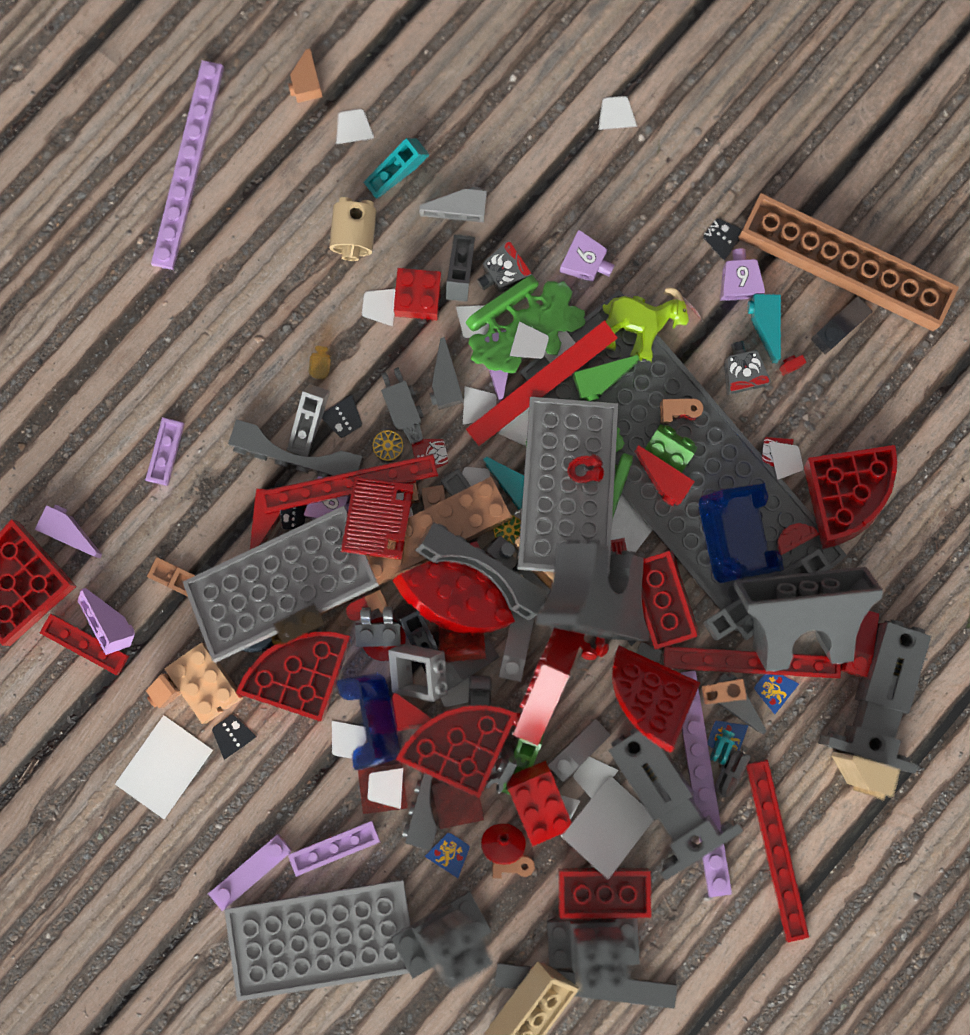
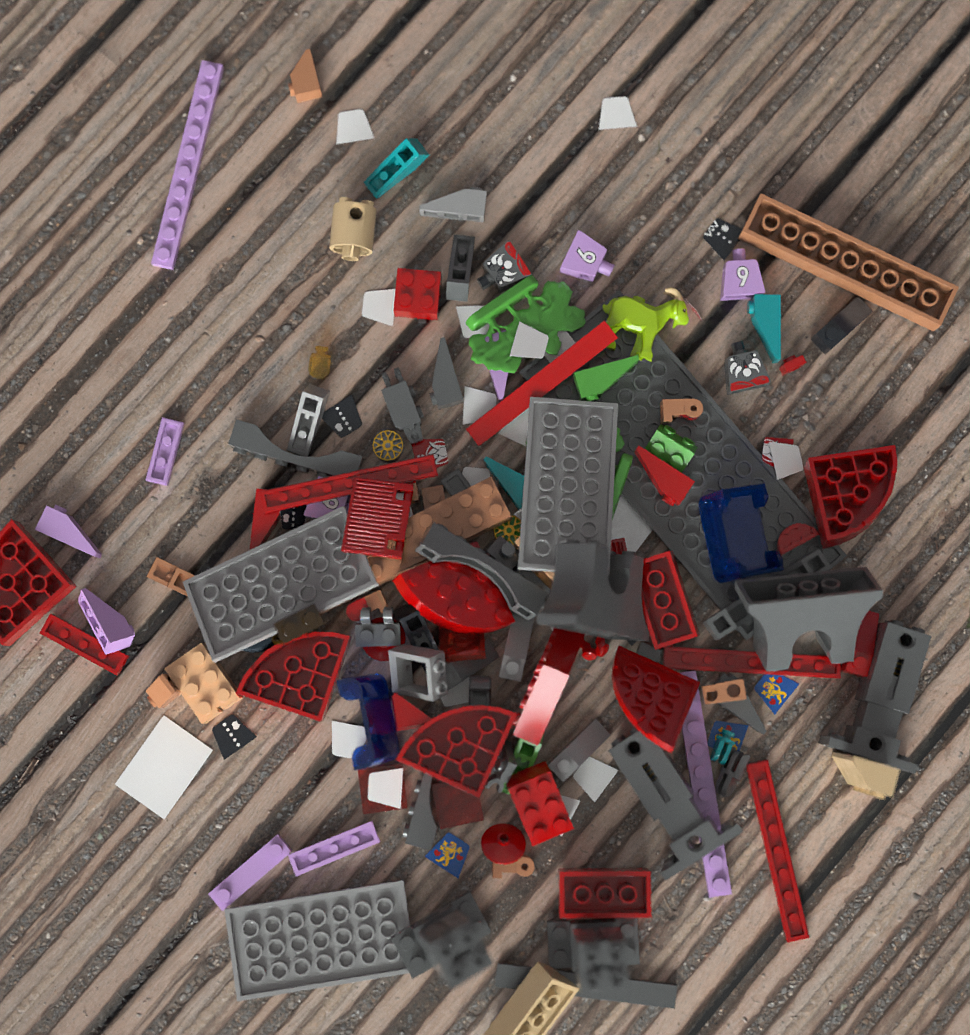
(596, 474): red piece -> none
(608, 827): white sticker -> none

